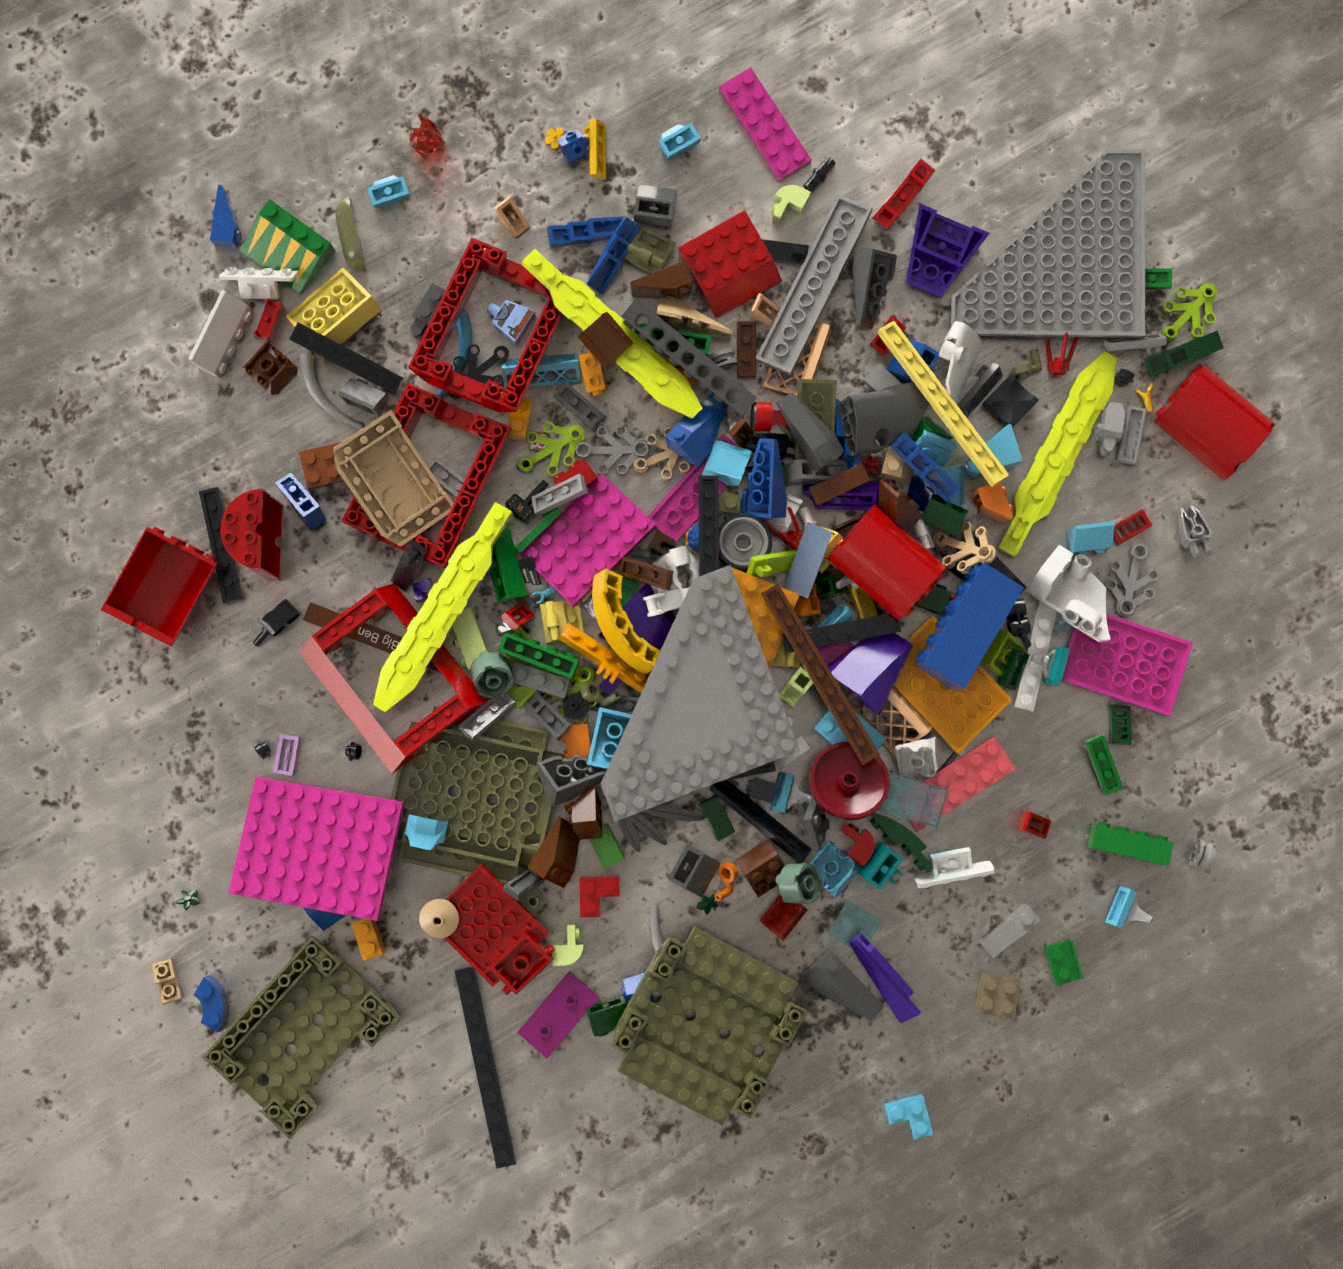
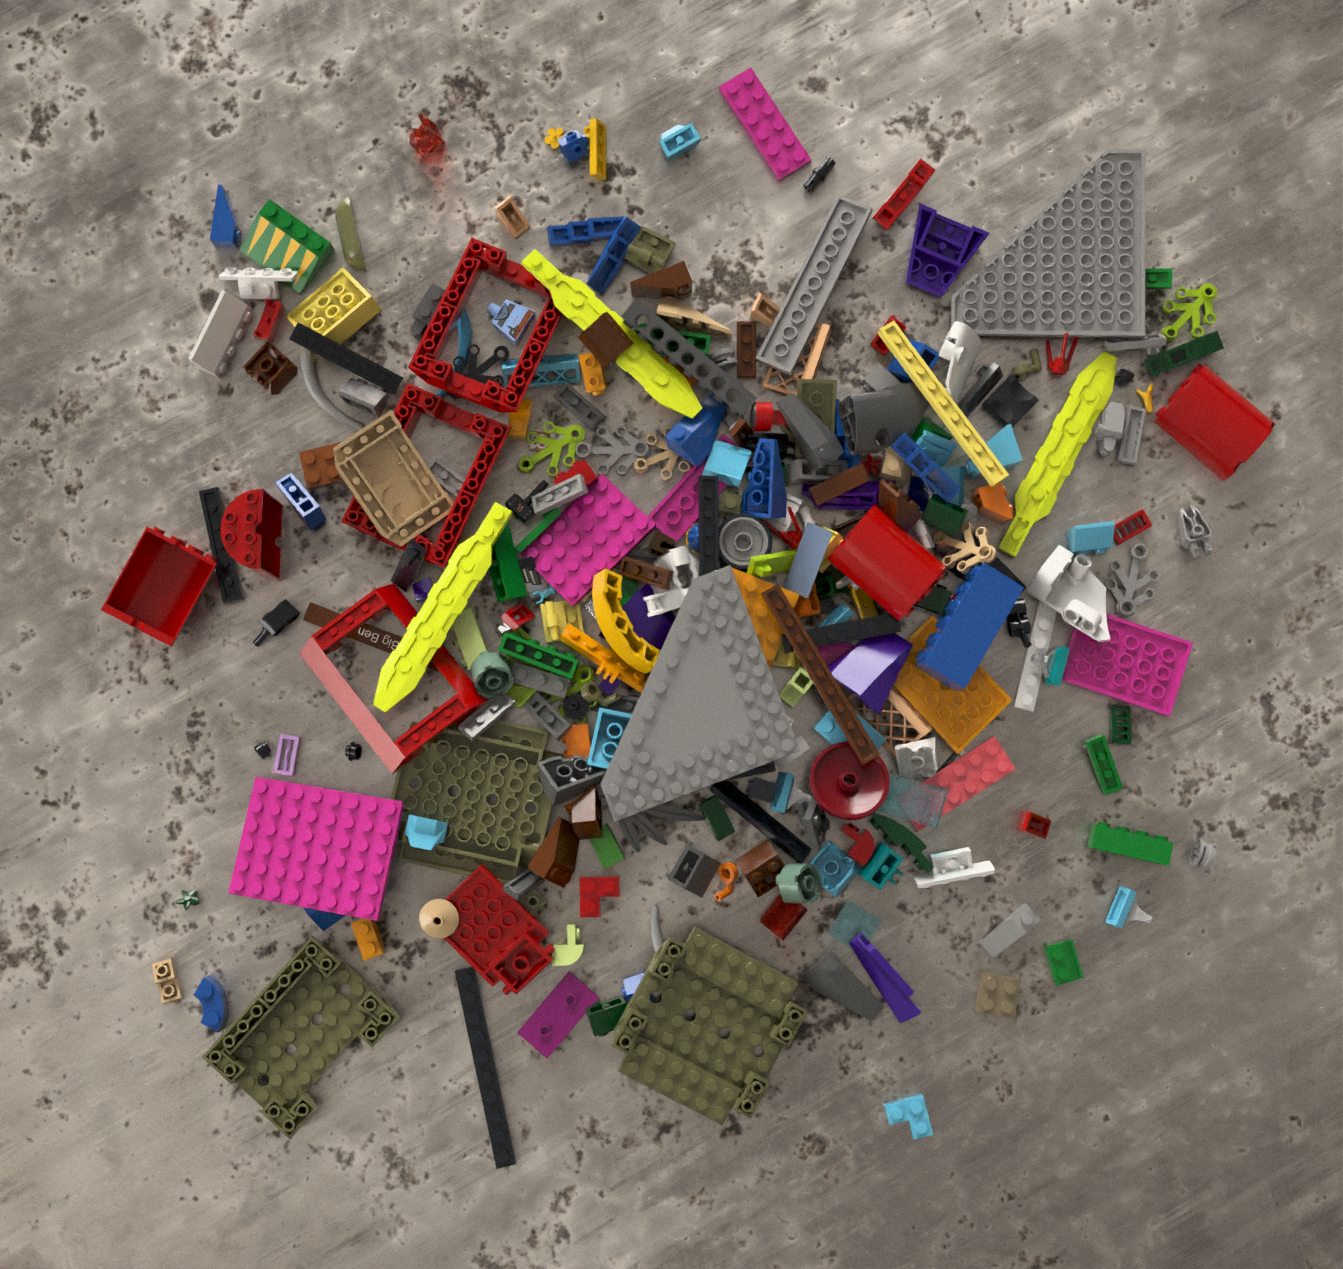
(388, 191): medium azure slope -> none
(654, 205): dark grey slope -> none
(707, 903): dark green plant -> none
(730, 264): red slope -> none
(787, 252): black hinge -> none
(789, 197): yellowish green brick -> none
(871, 274): dark grey wedge -> none
(999, 652): lime slope -> none
(1013, 669): dark green tile -> none
(1061, 626): clear light blue plate -> none

